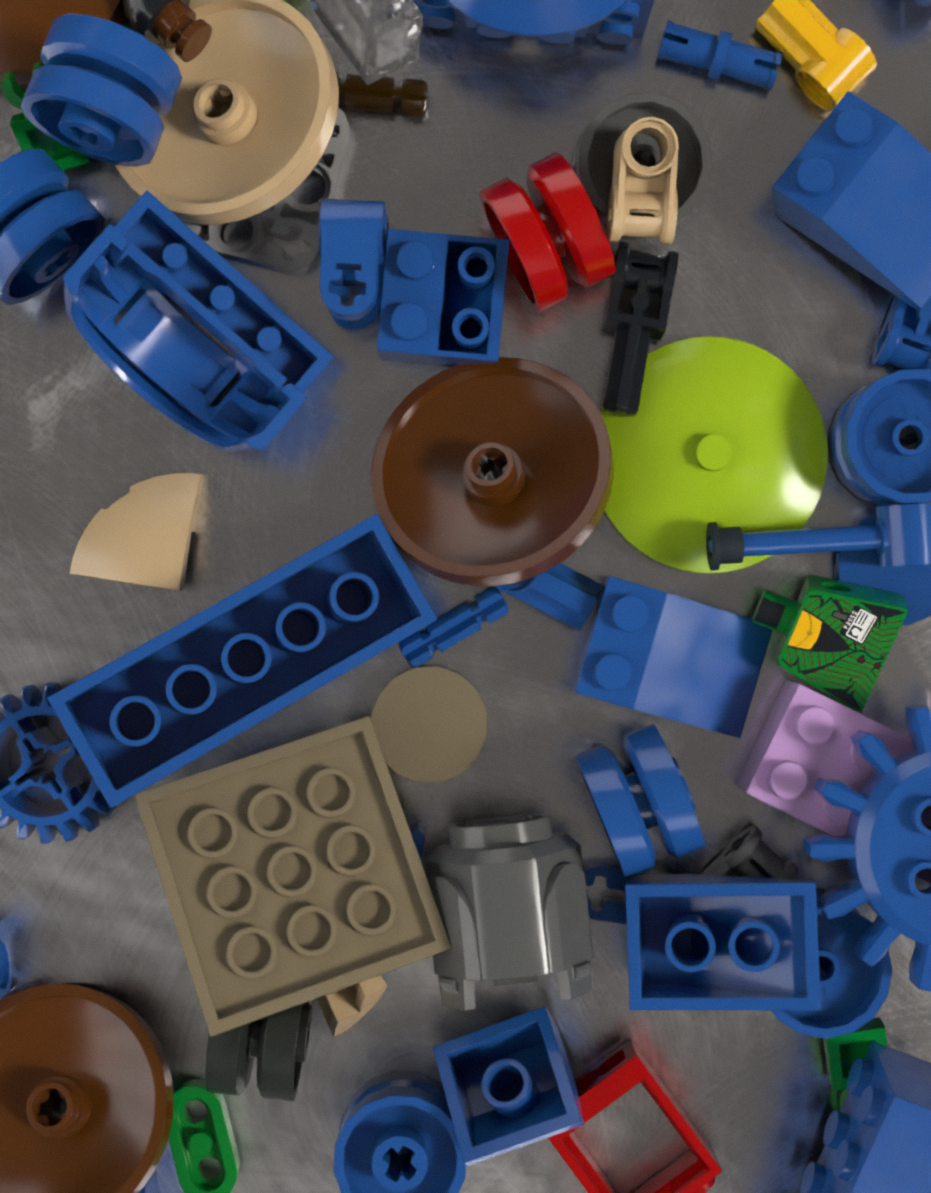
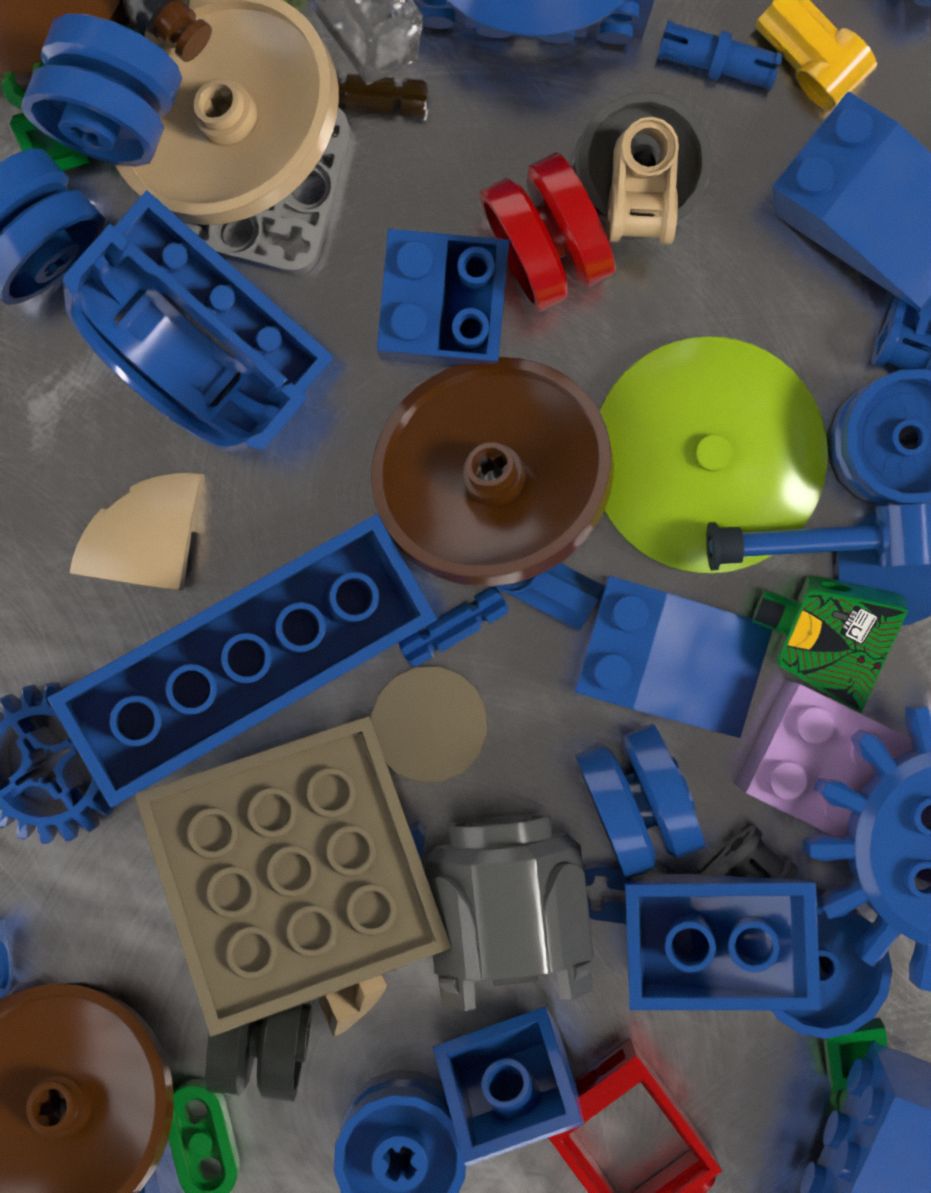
(352, 255): blue piece -> none
(636, 313): black connector -> none

